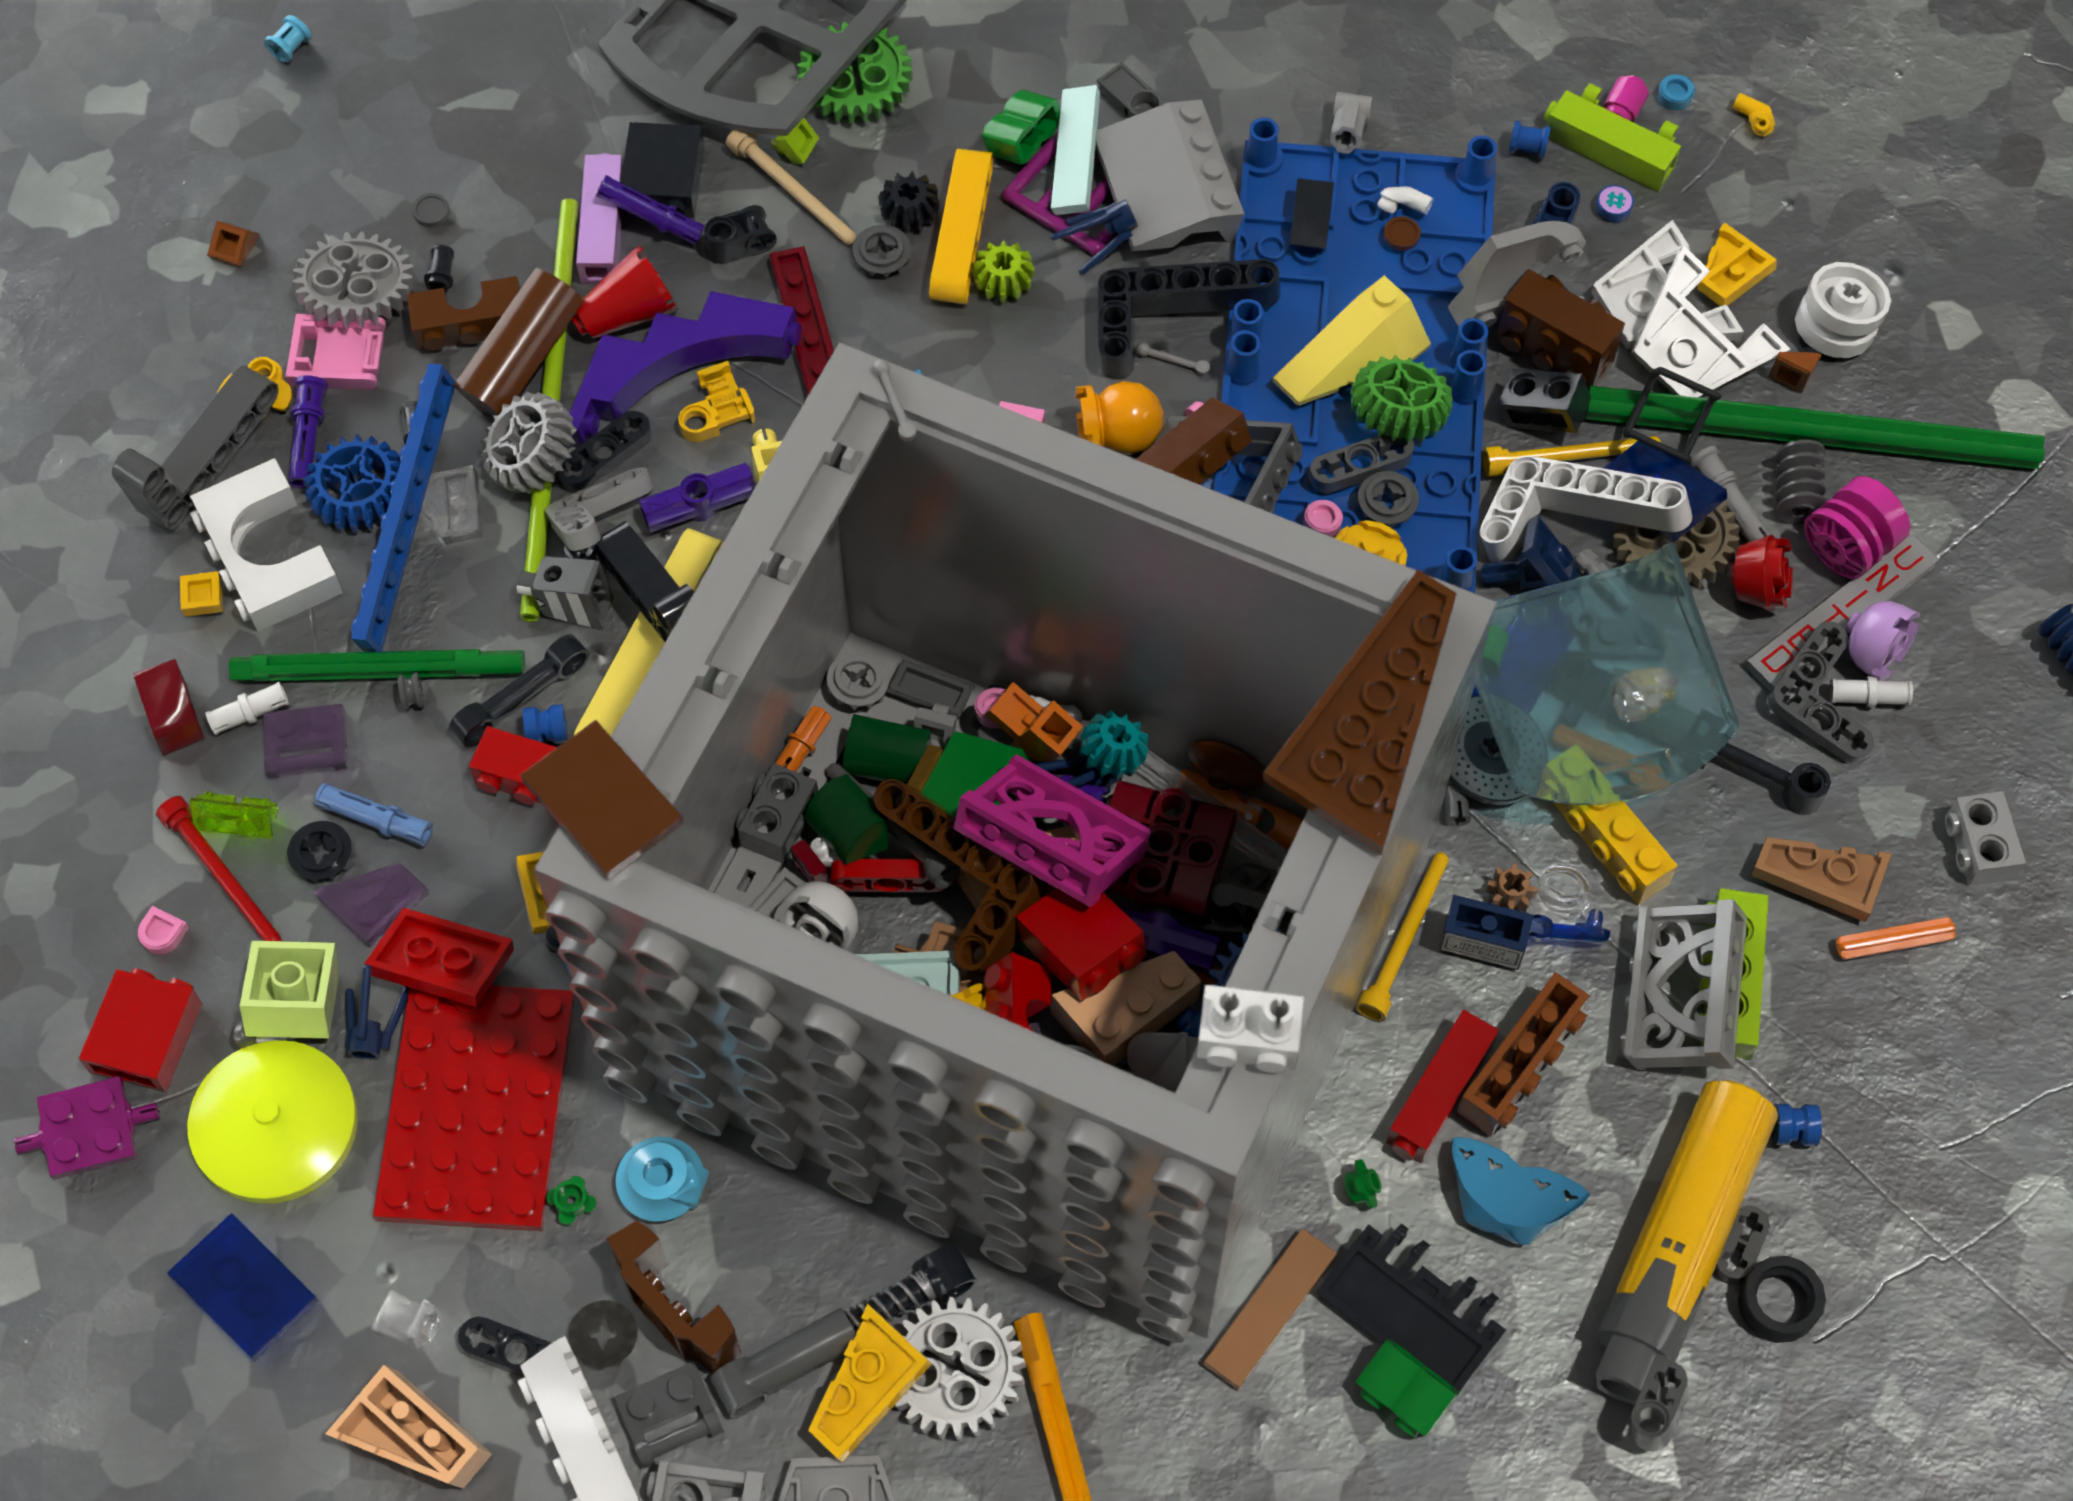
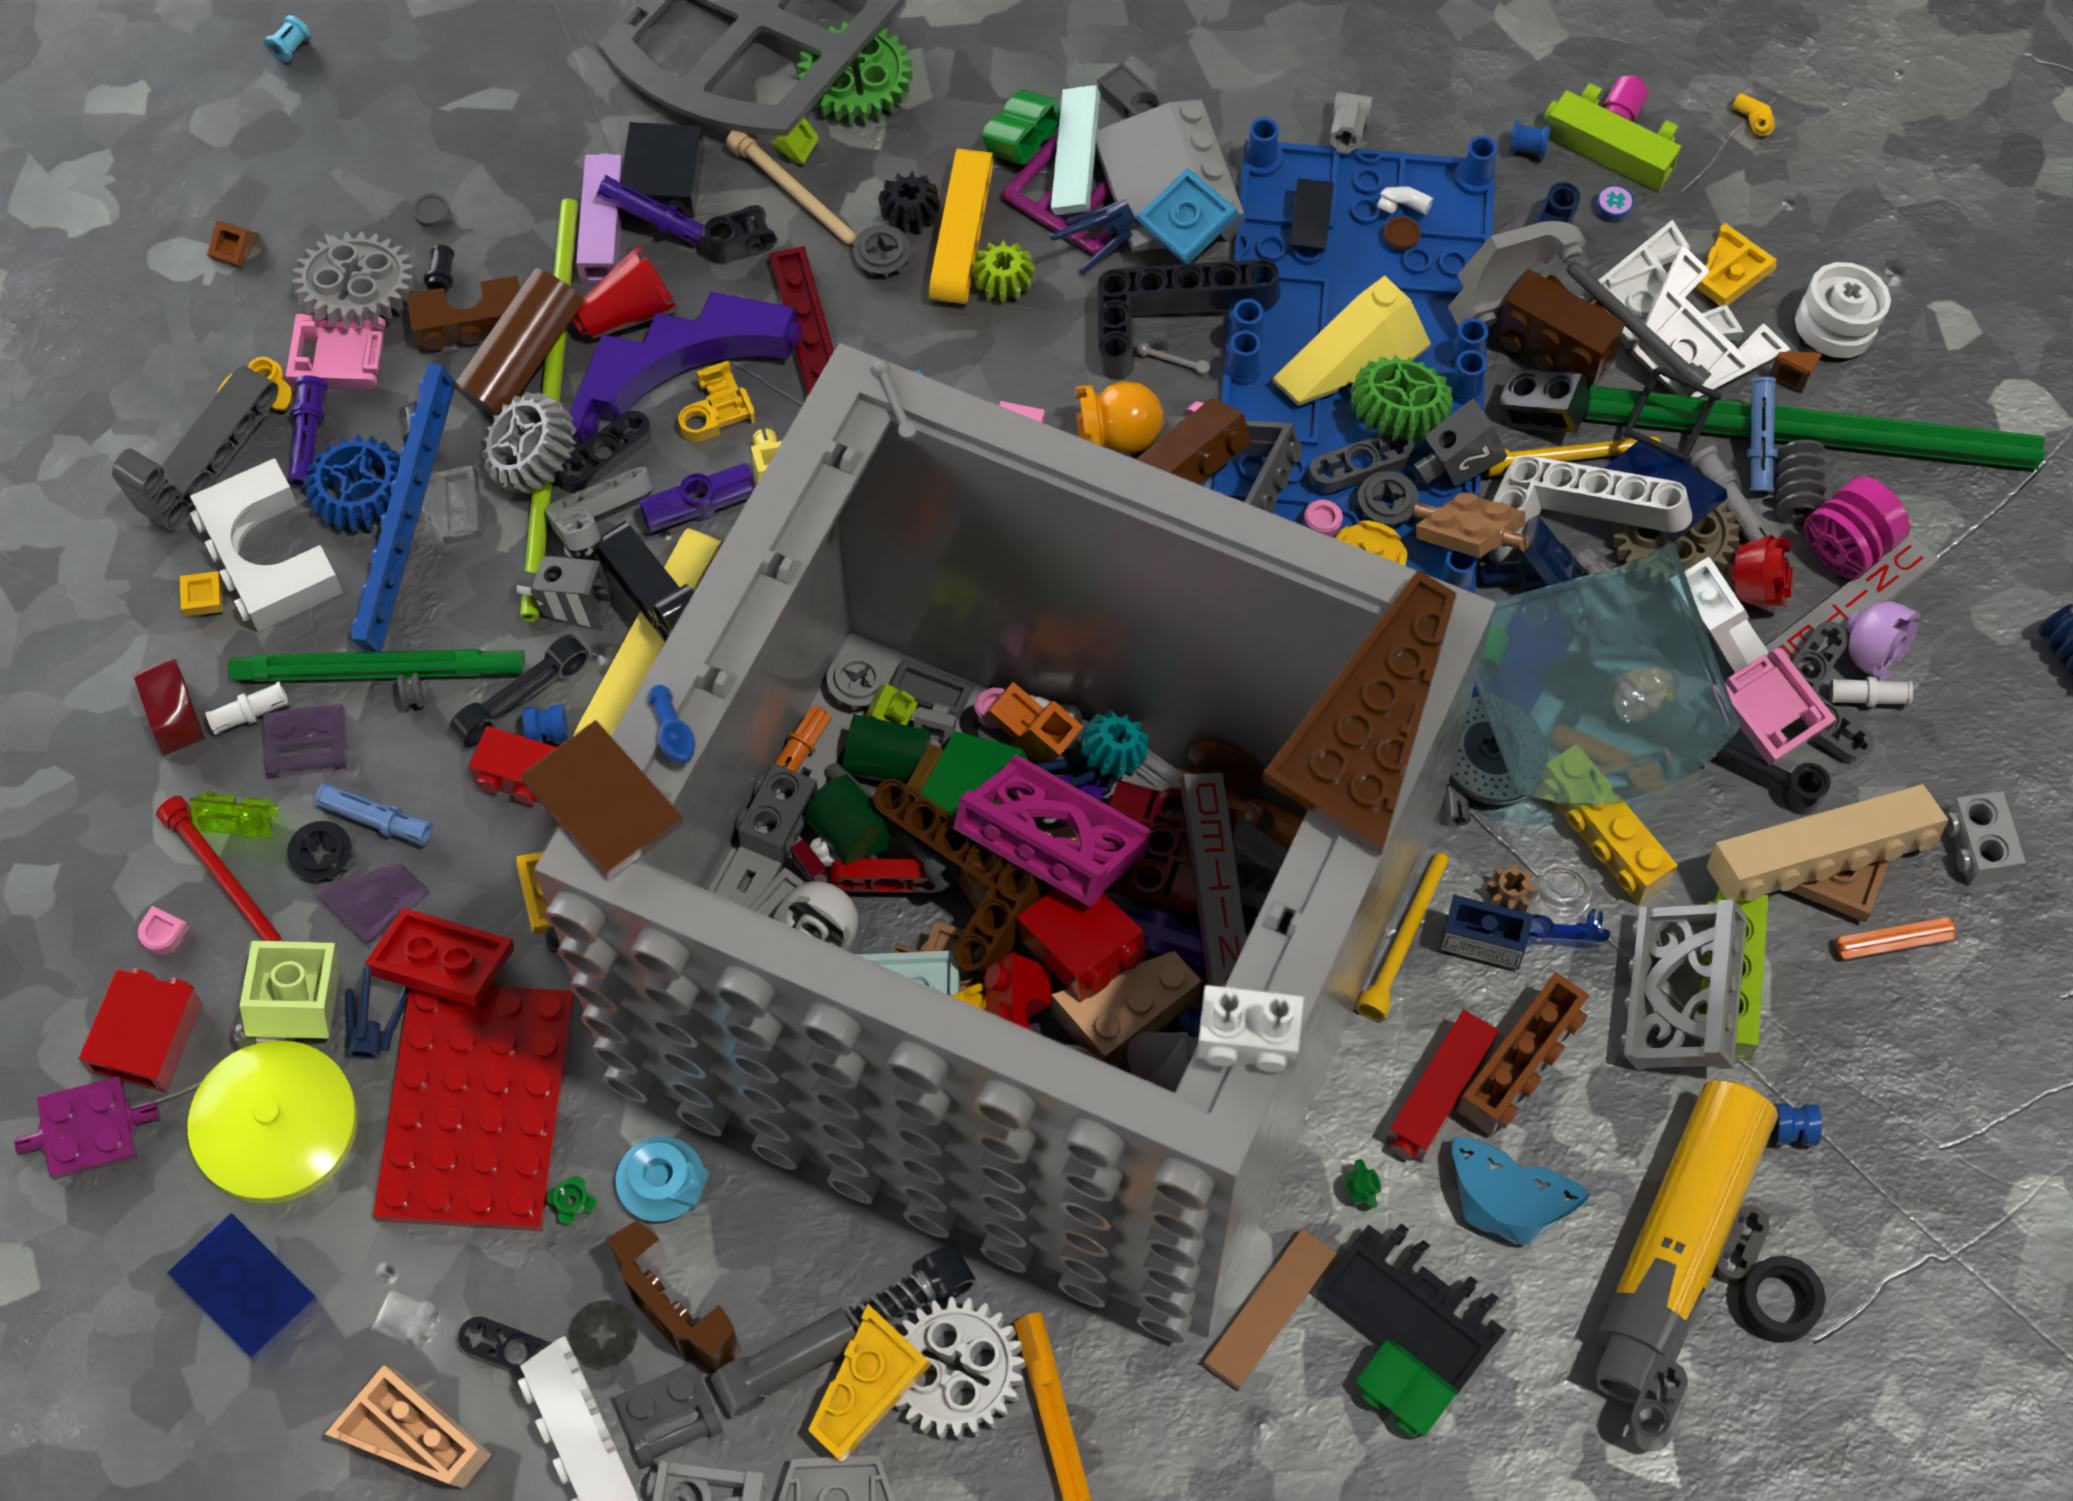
(674, 735): none -> blue piece
(892, 705): none -> lime tile
(1187, 216): none -> dark azure tile
(1214, 873): none -> light grey tile
(1462, 446): none -> dark grey torso
(1471, 525): none -> medium nougat plate
(1638, 327): none -> dark grey piece
(1676, 92): dark azure tile -> none
(1724, 616): none -> white panel
(1762, 480): none -> medium blue pin
(1771, 700): none -> bright pink container
(1826, 844): none -> tan brick

